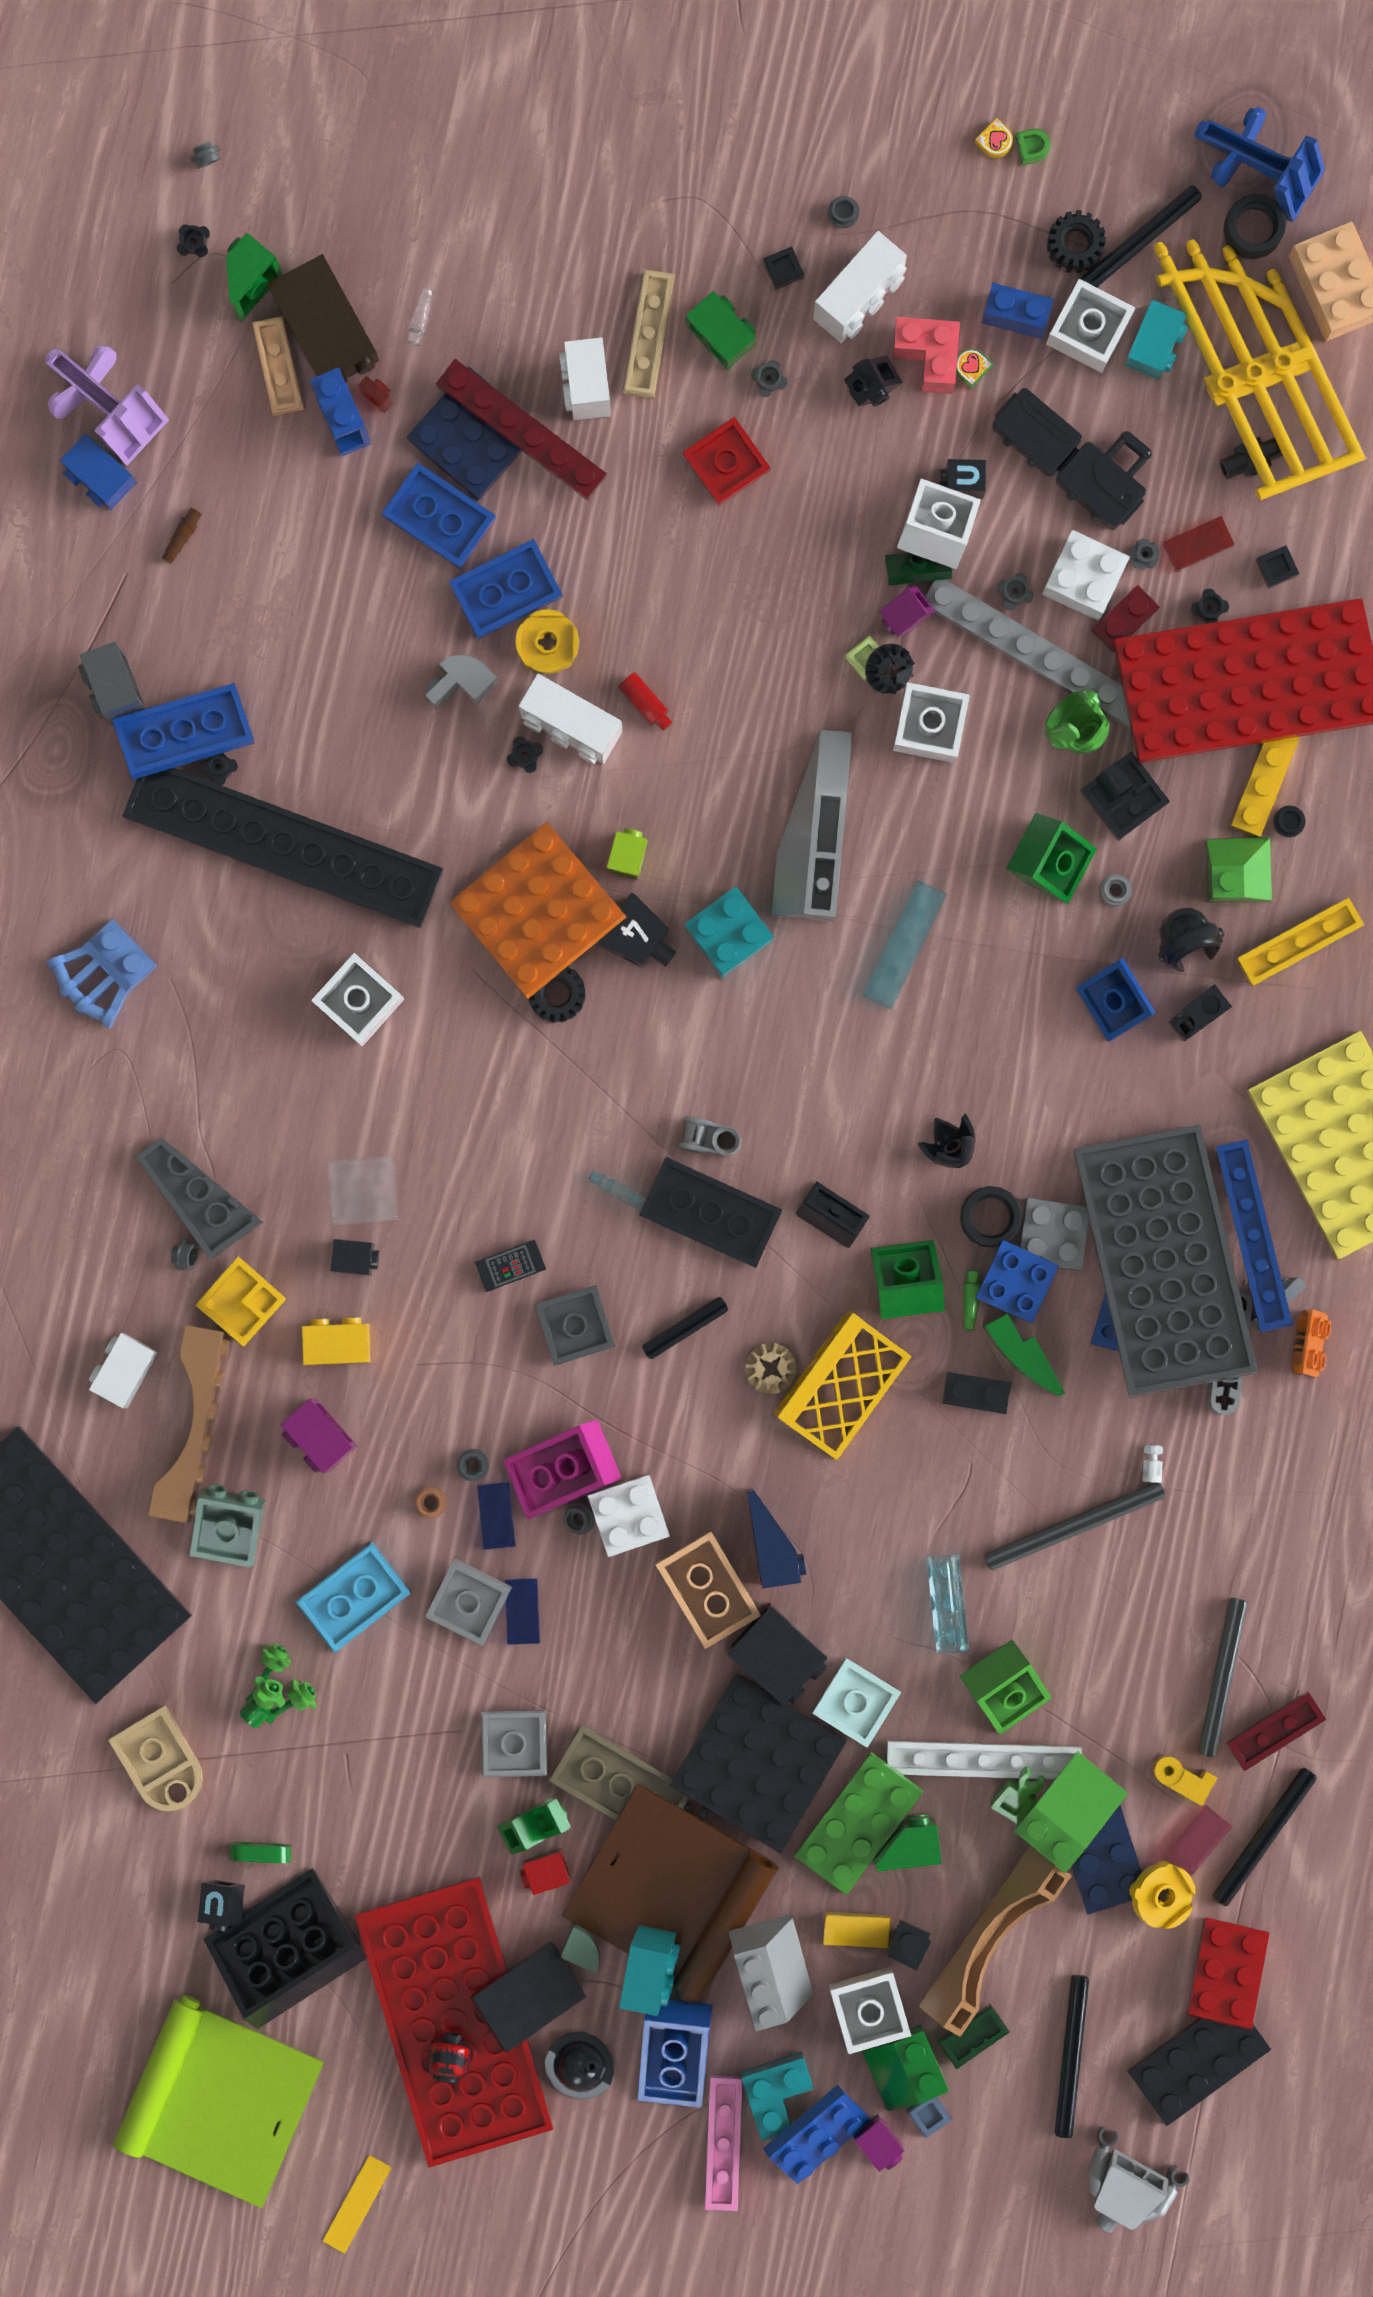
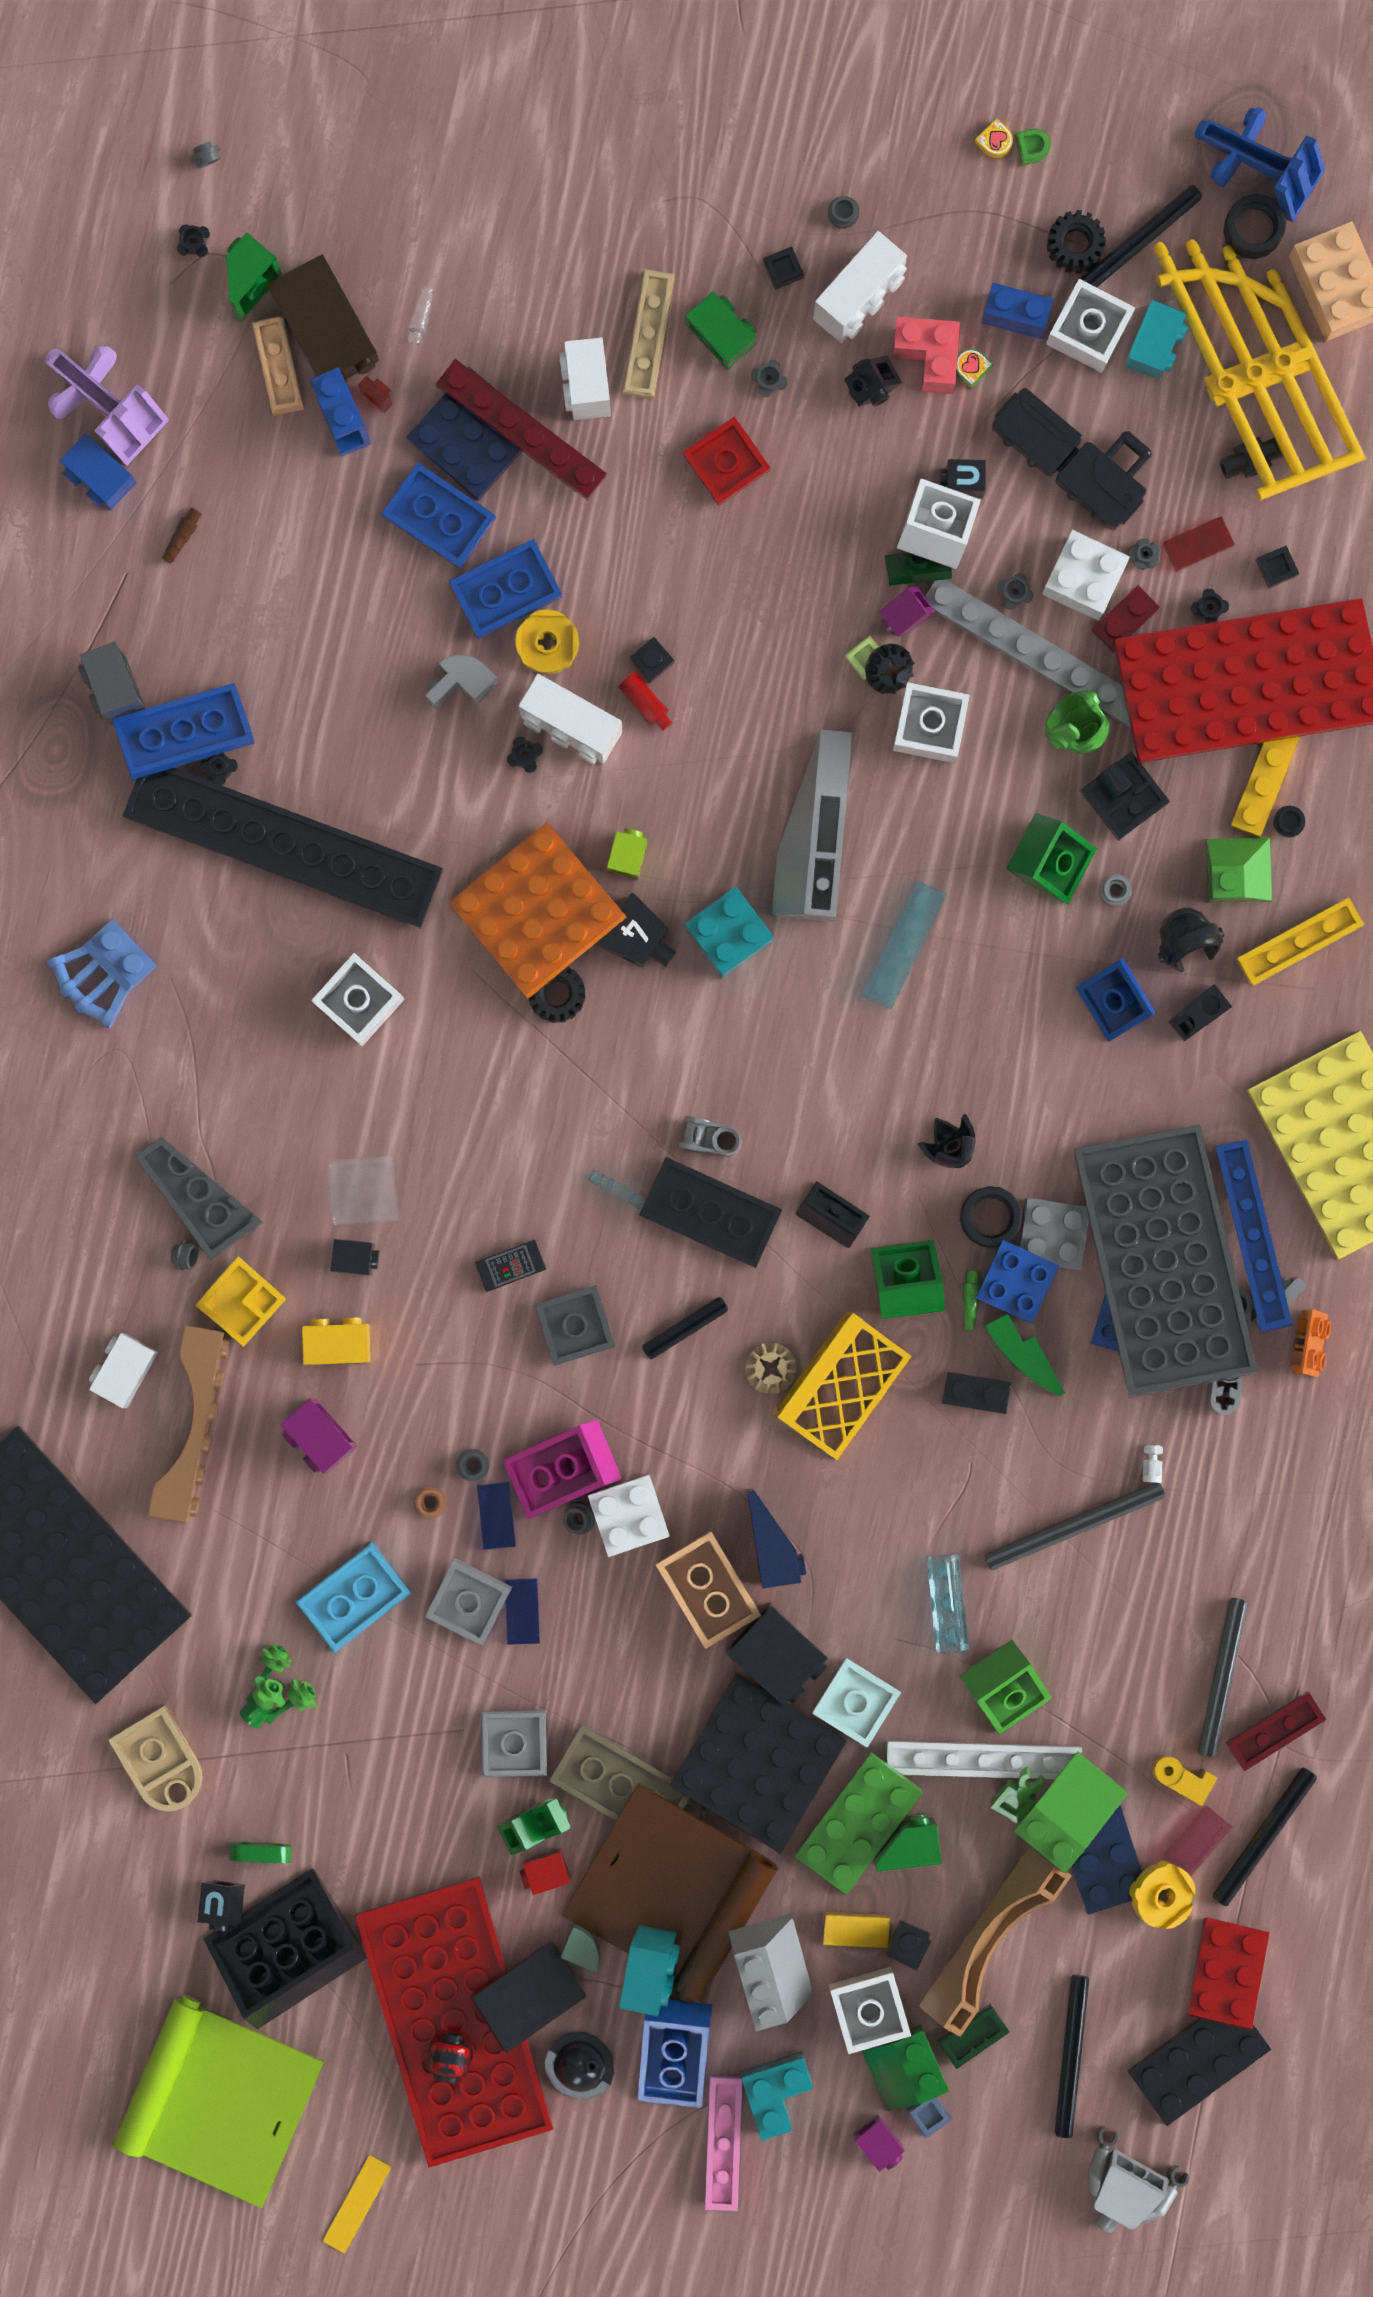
(227, 1526): sand green plate -> none
(652, 659): none -> black plate
(817, 2134): blue plate -> none

